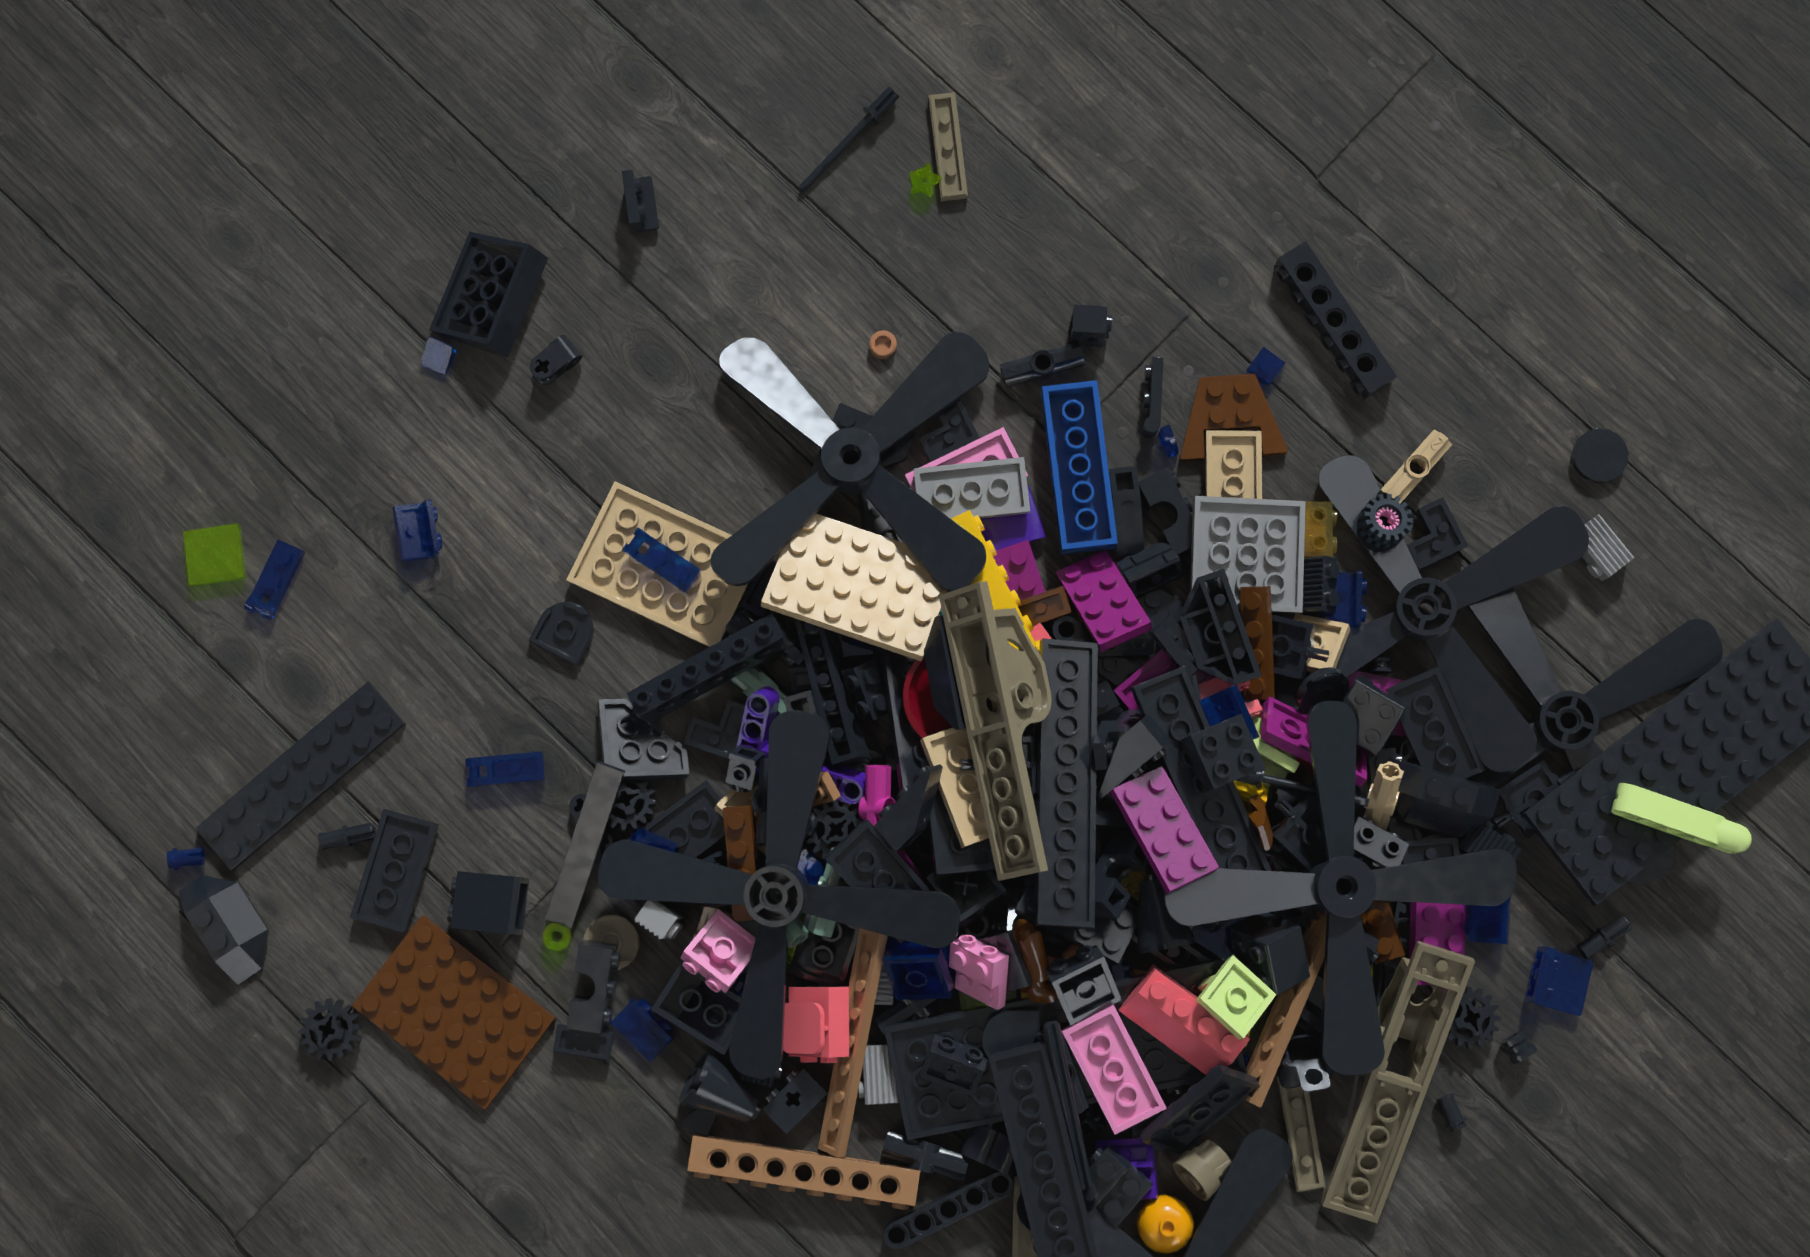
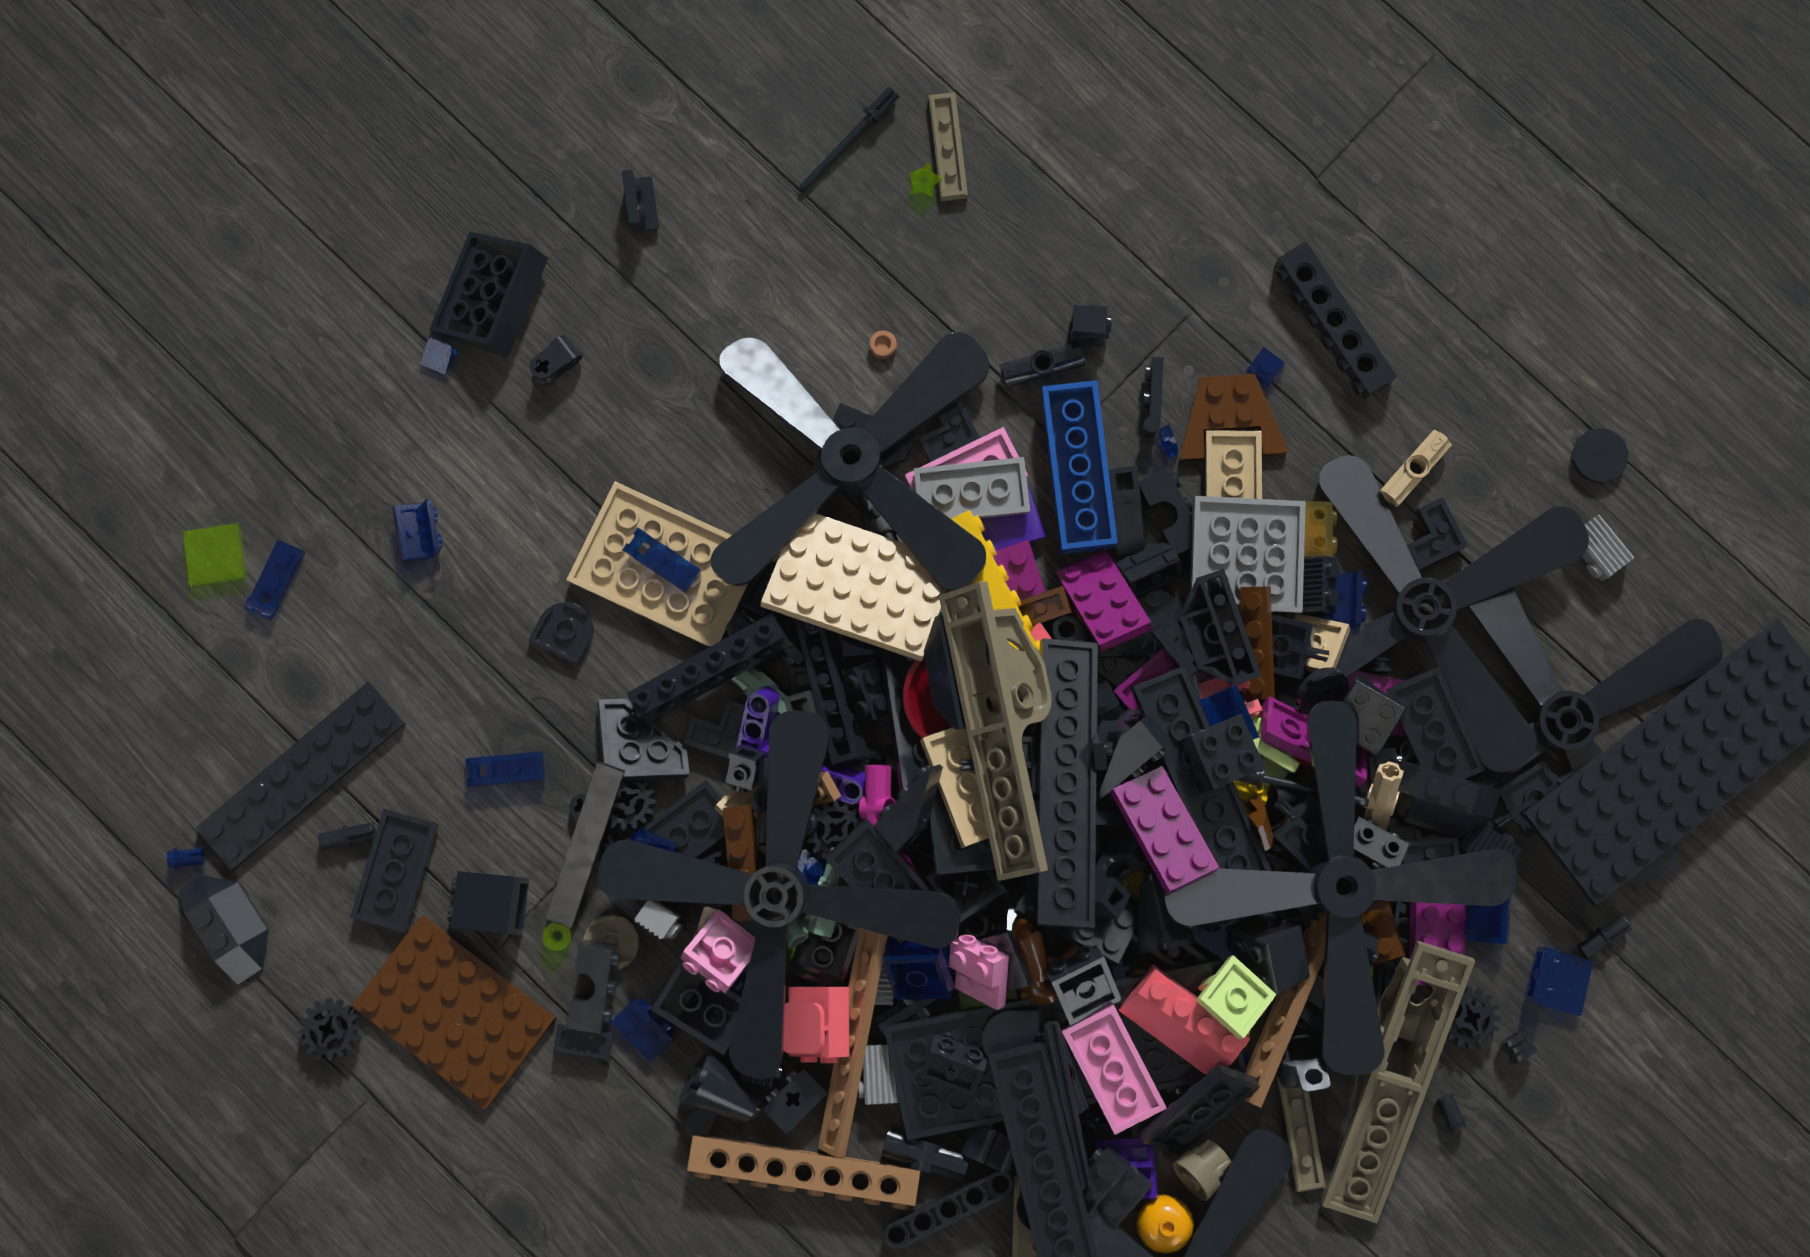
(1396, 517): black bush -> none
(1680, 819): yellowish green piece -> none

